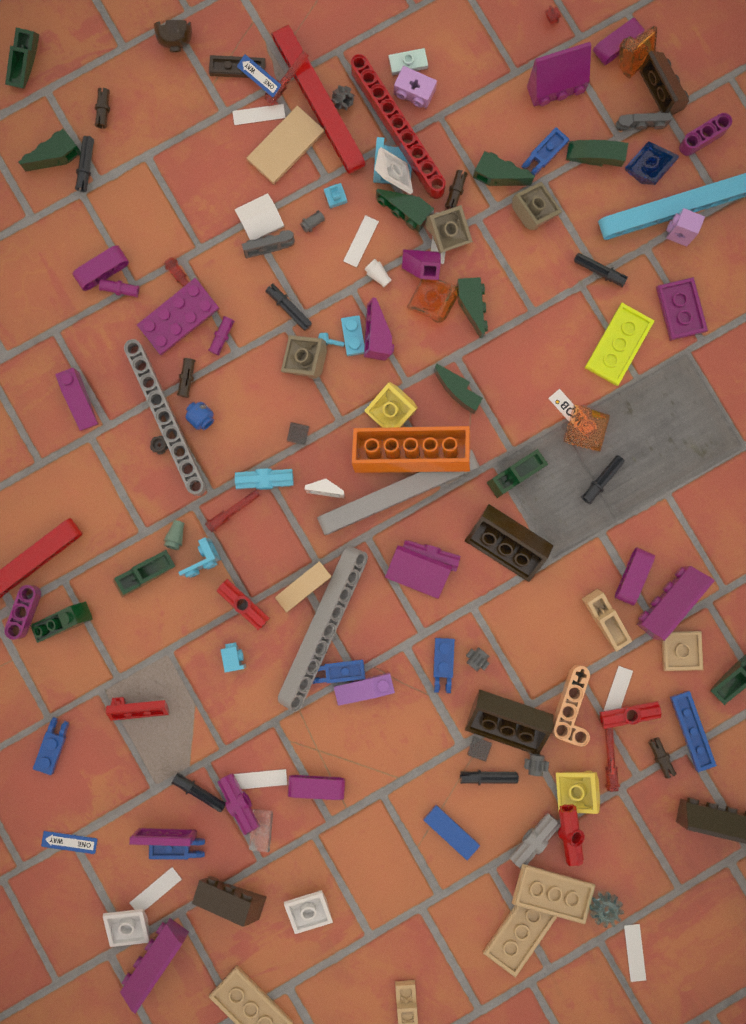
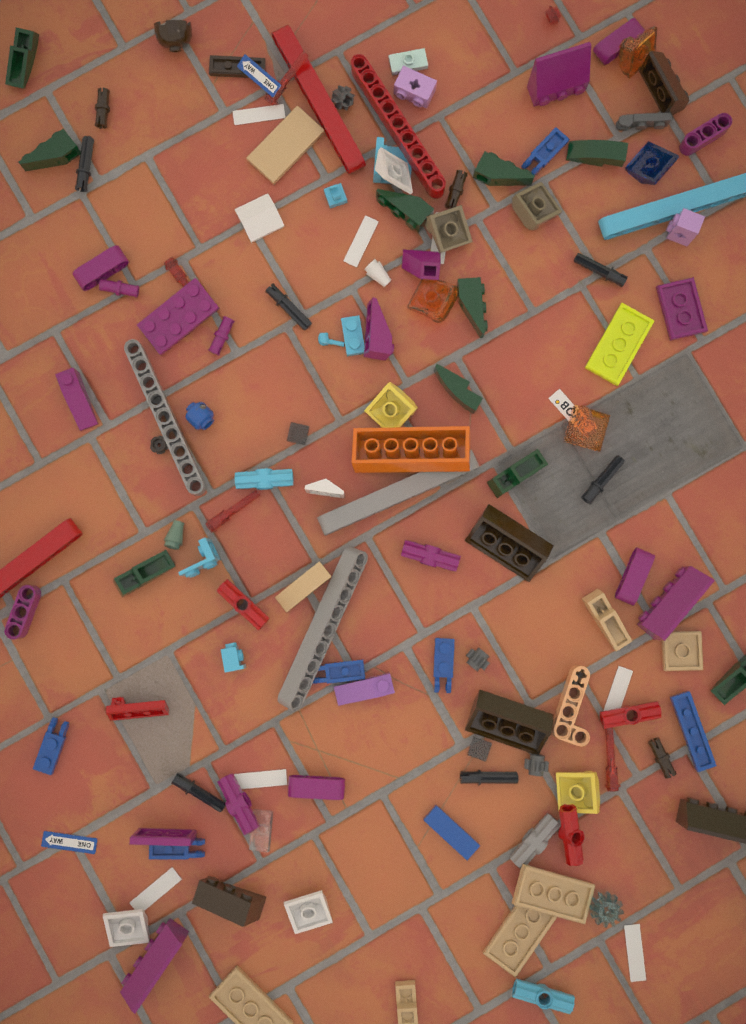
(61, 621): dark green slope -> none
(186, 377): dark brown pin -> none
(268, 244): dark grey hinge -> none
(304, 356): dark tan slope -> none
(312, 221): dark grey pin -> none
(418, 571): magenta tile -> none
(555, 999): none -> medium azure piece

